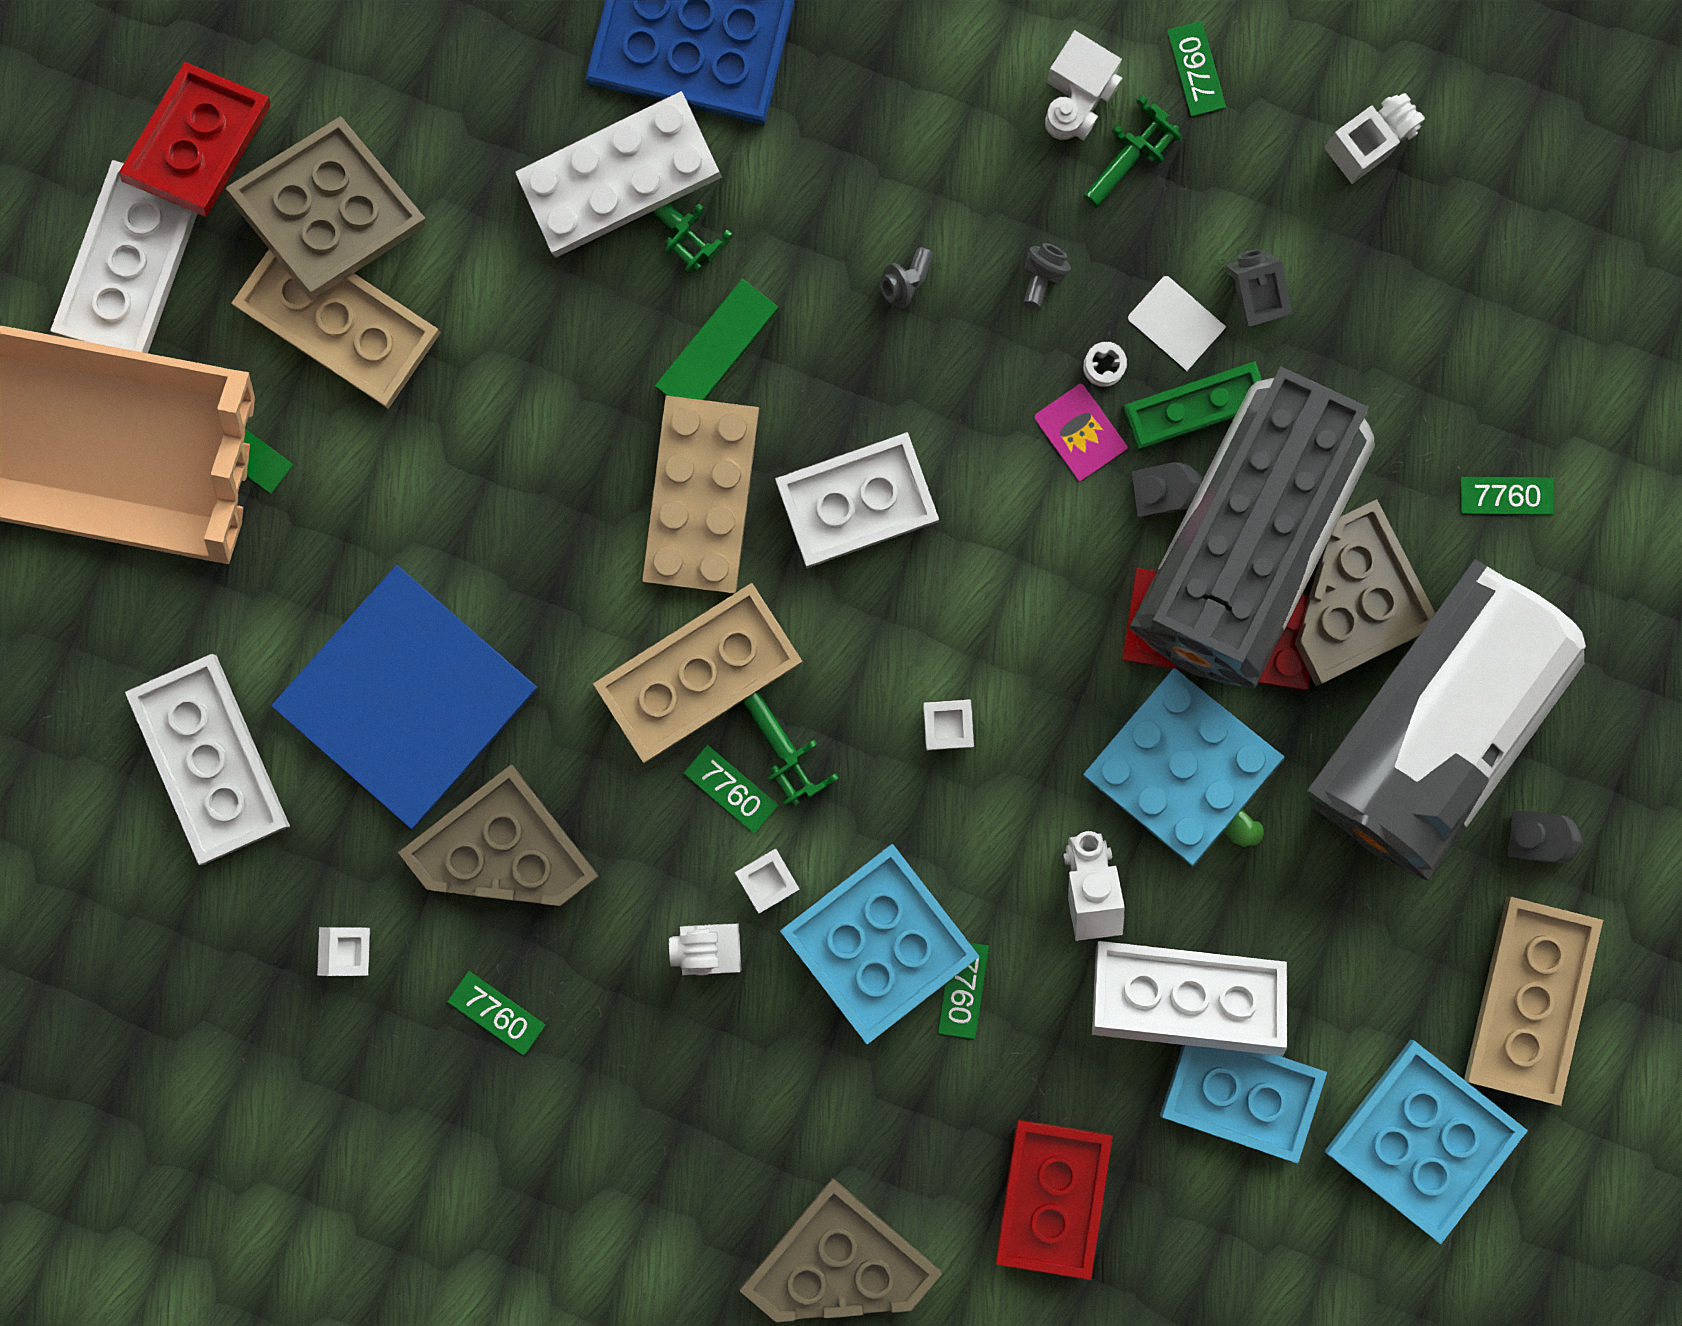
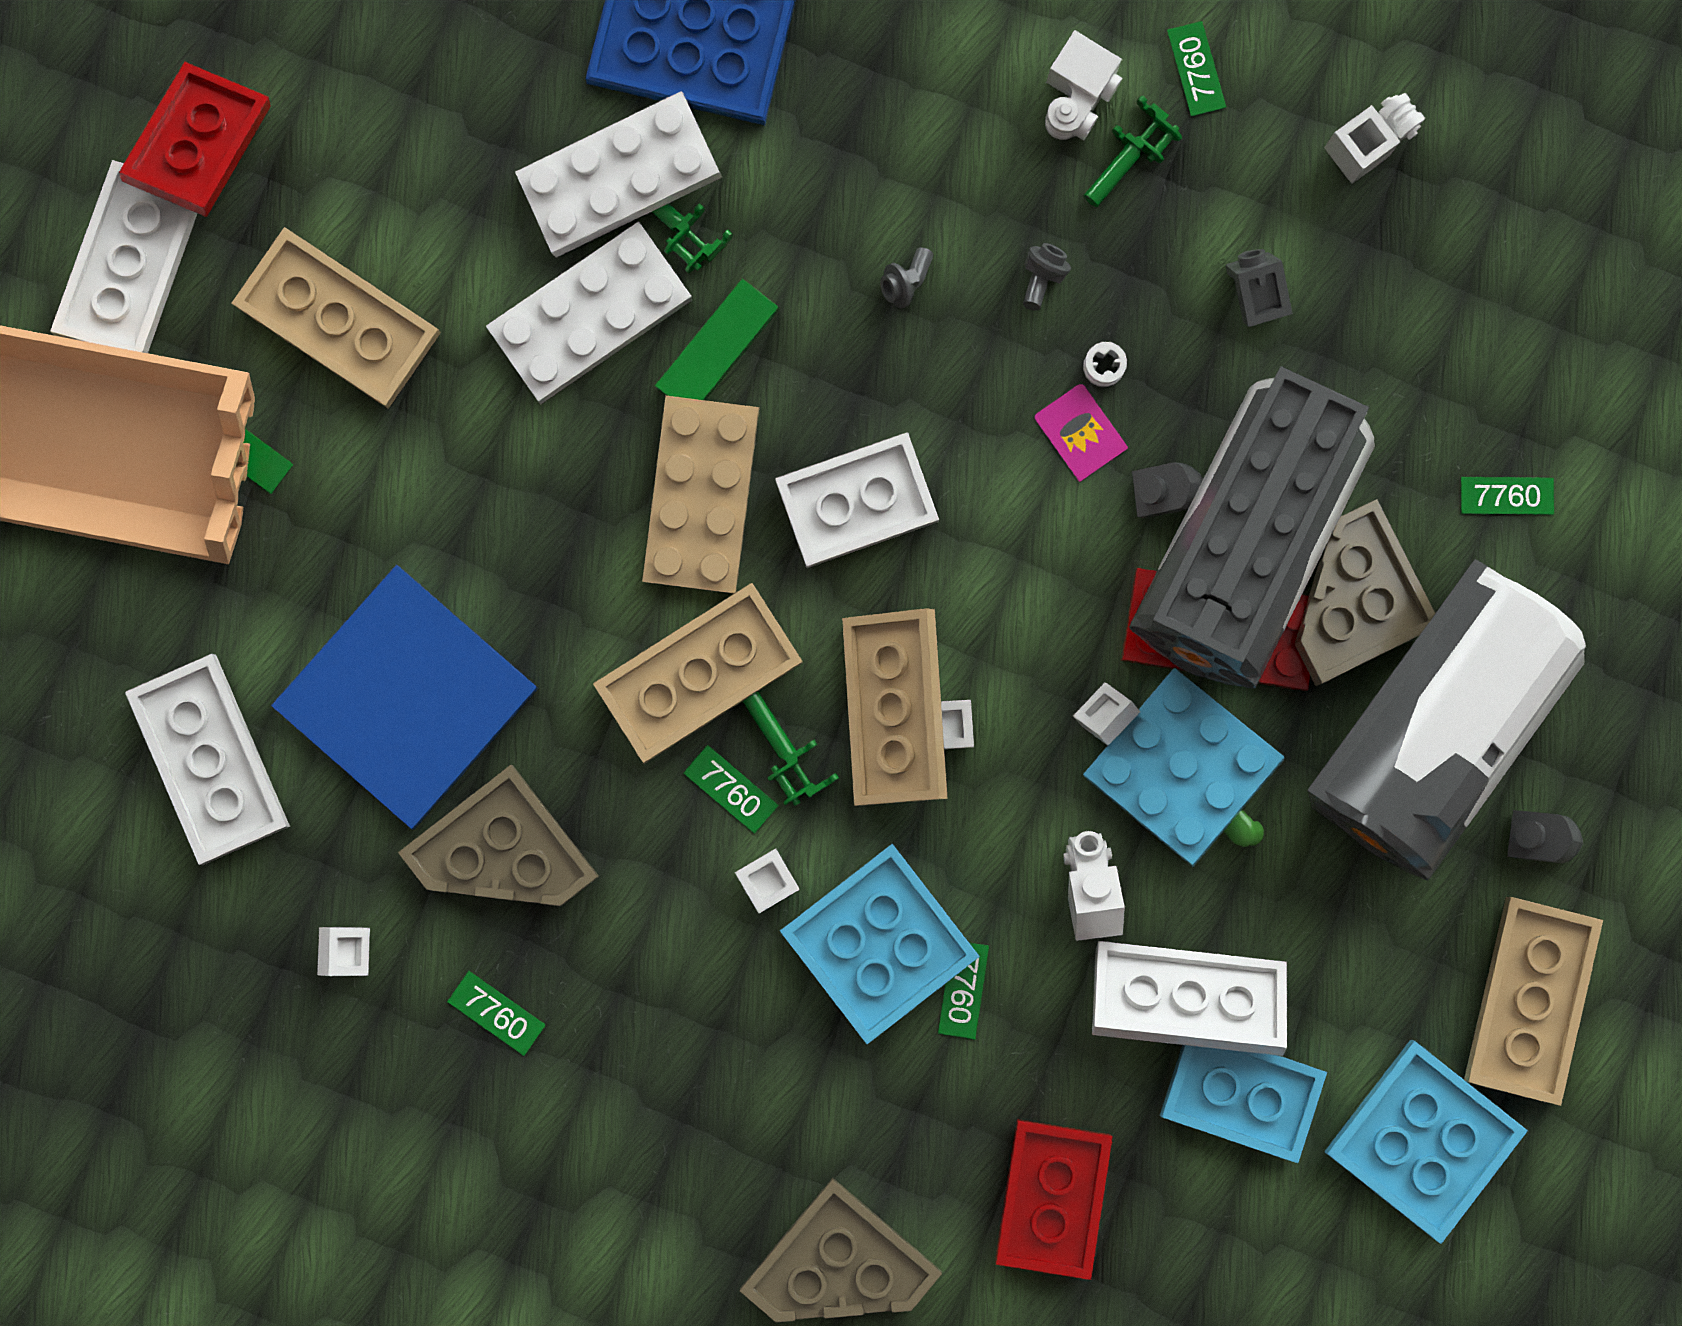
(325, 207): dark tan plate -> none
(589, 312): none -> white plate
(706, 949): white brick -> none
(894, 707): none -> tan plate
(1106, 713): none -> white plate
(1176, 322): white sticker -> none
(1189, 406): green tile -> none

